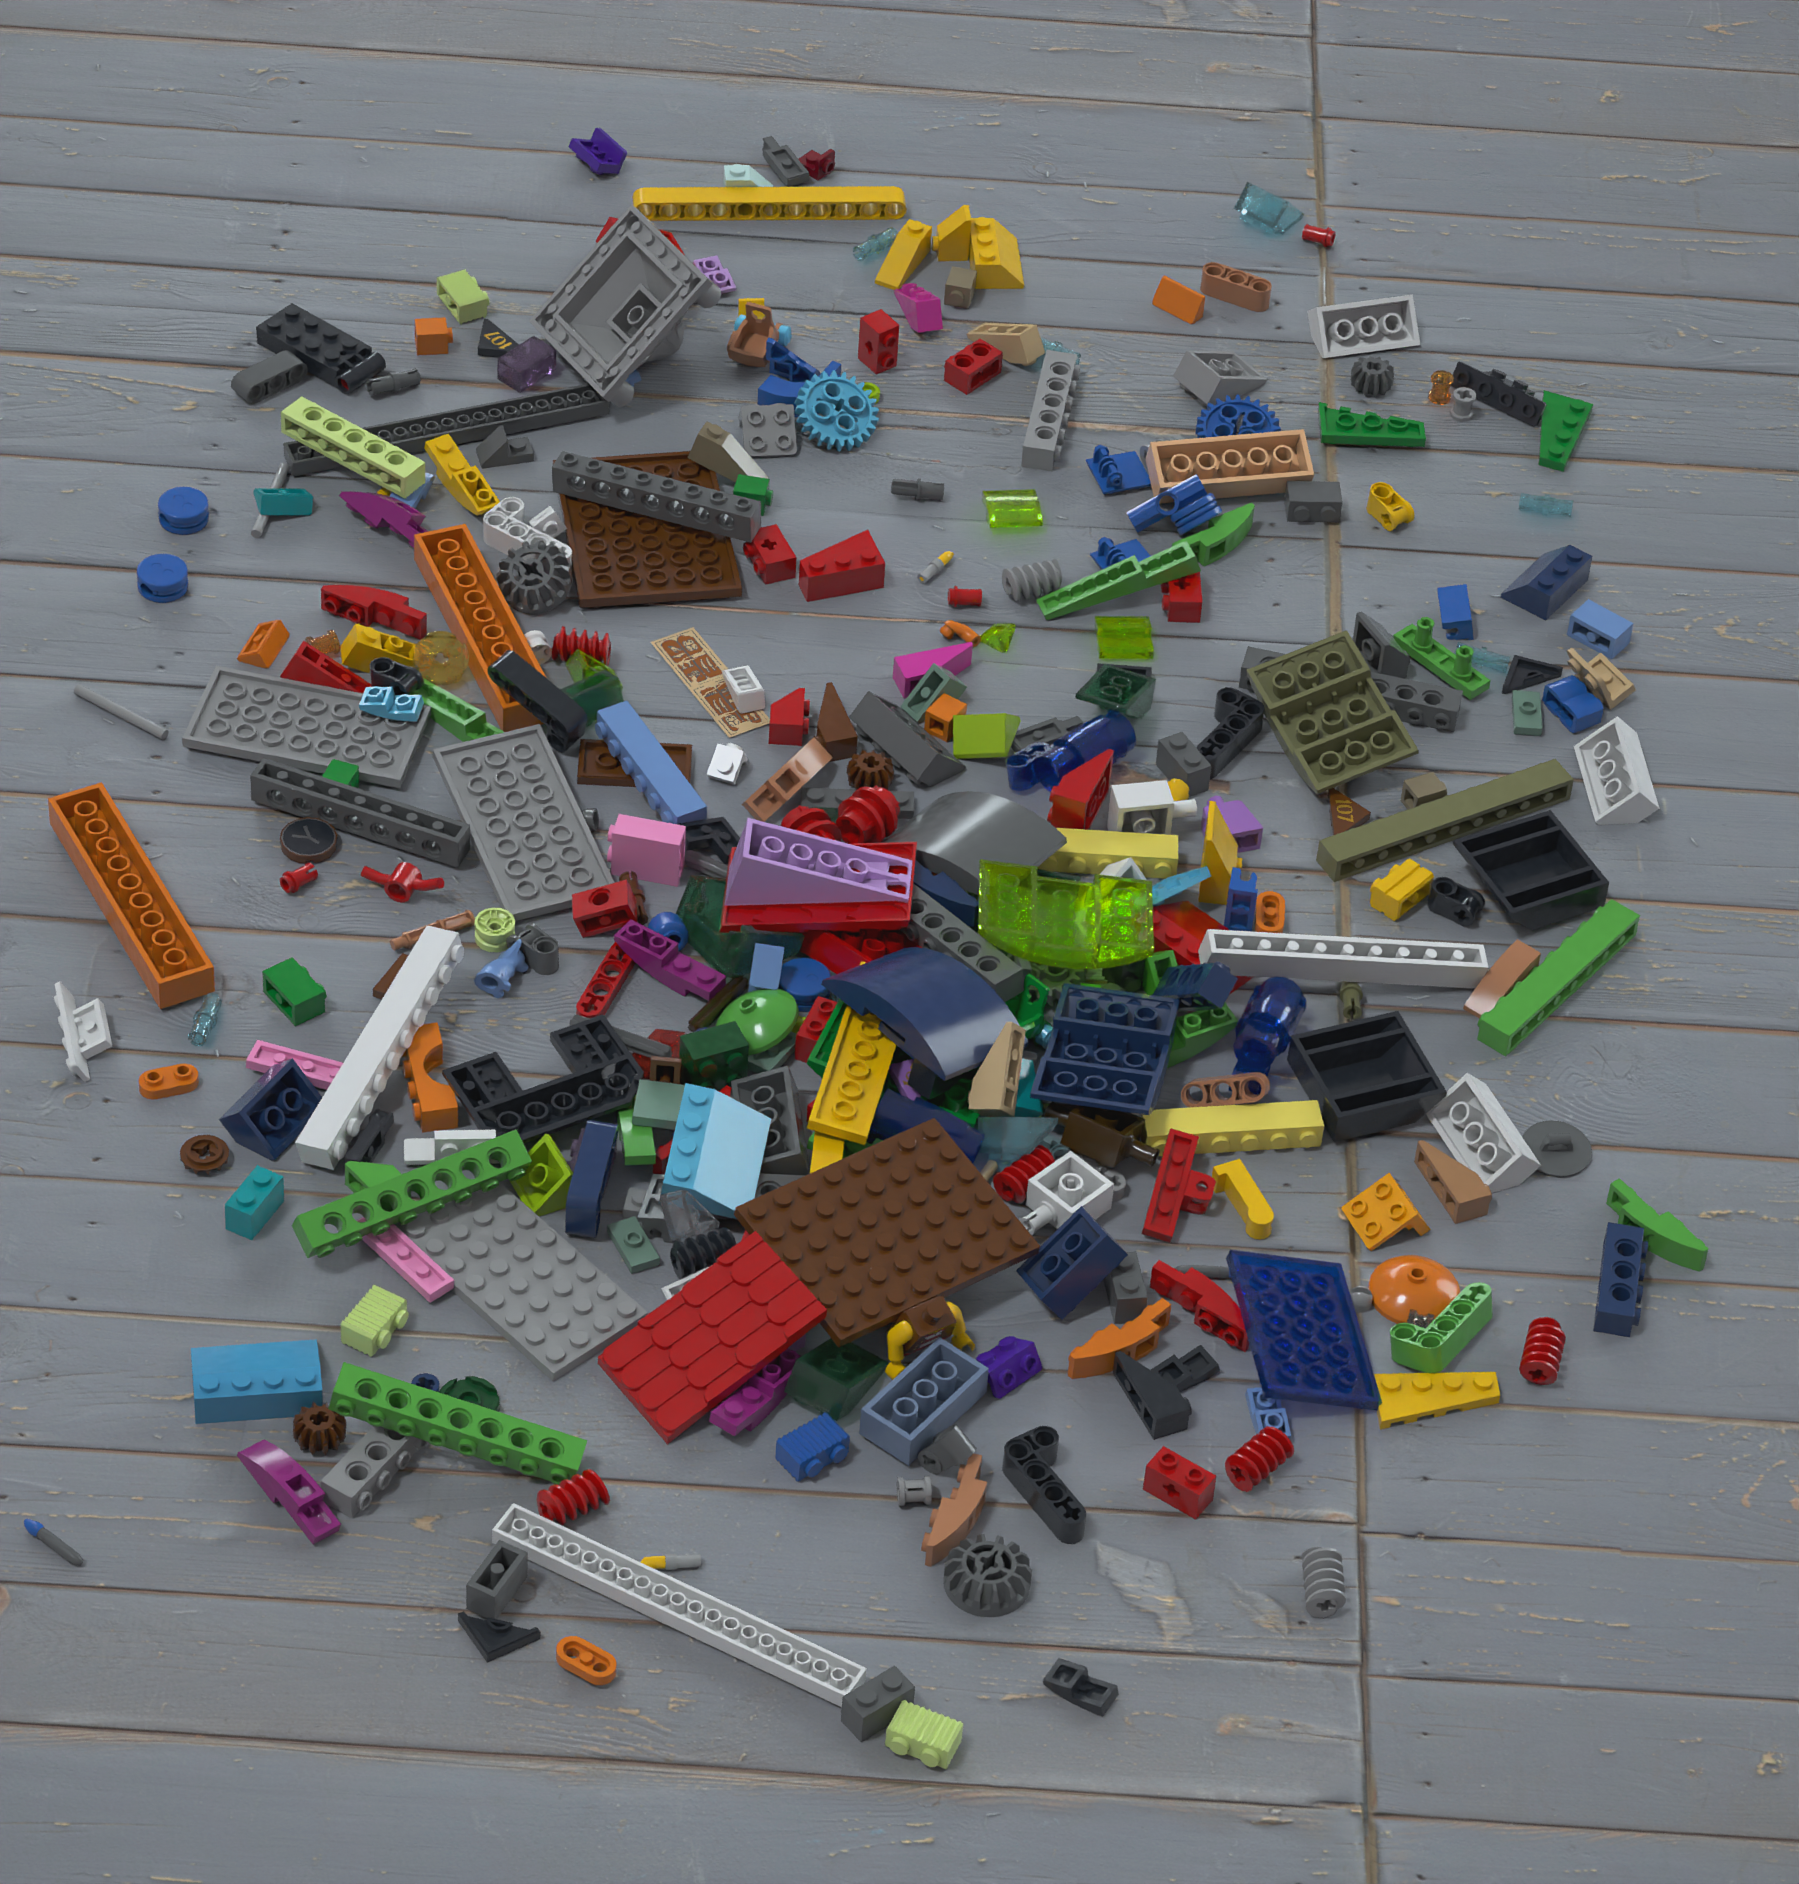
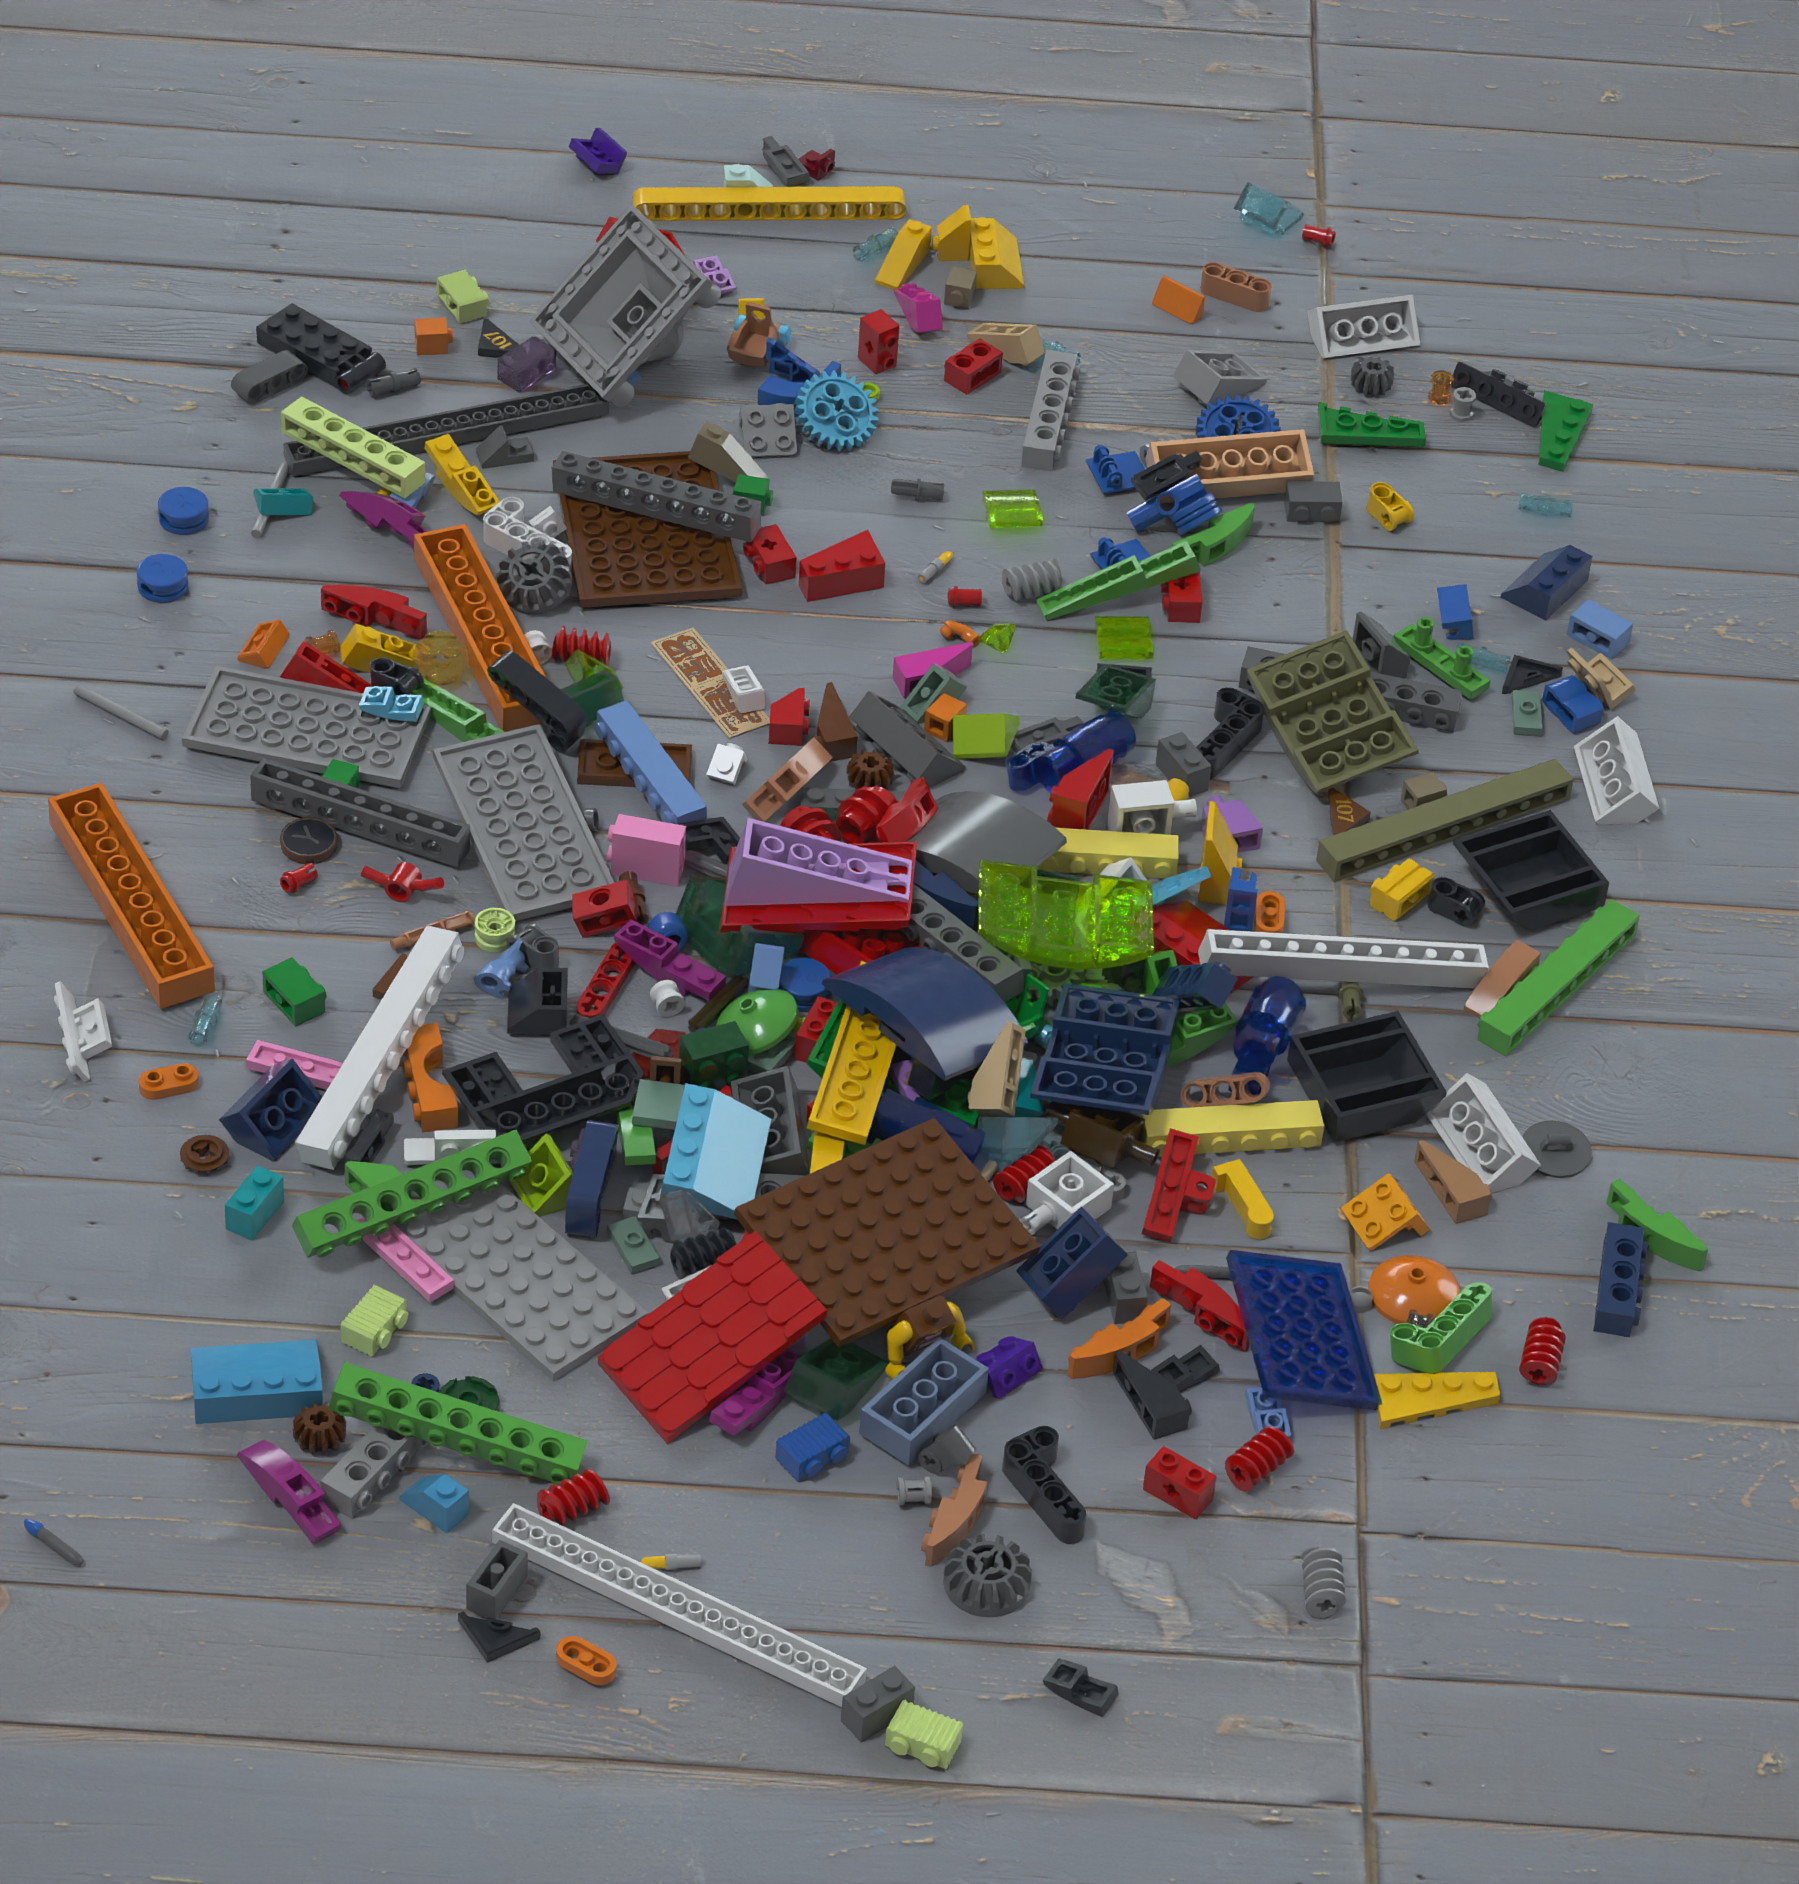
(438, 1500): none -> dark azure slope
(538, 1002): none -> black slope
(667, 998): none -> white wheel
(908, 815): none -> red slope
(1165, 474): none -> black hinge

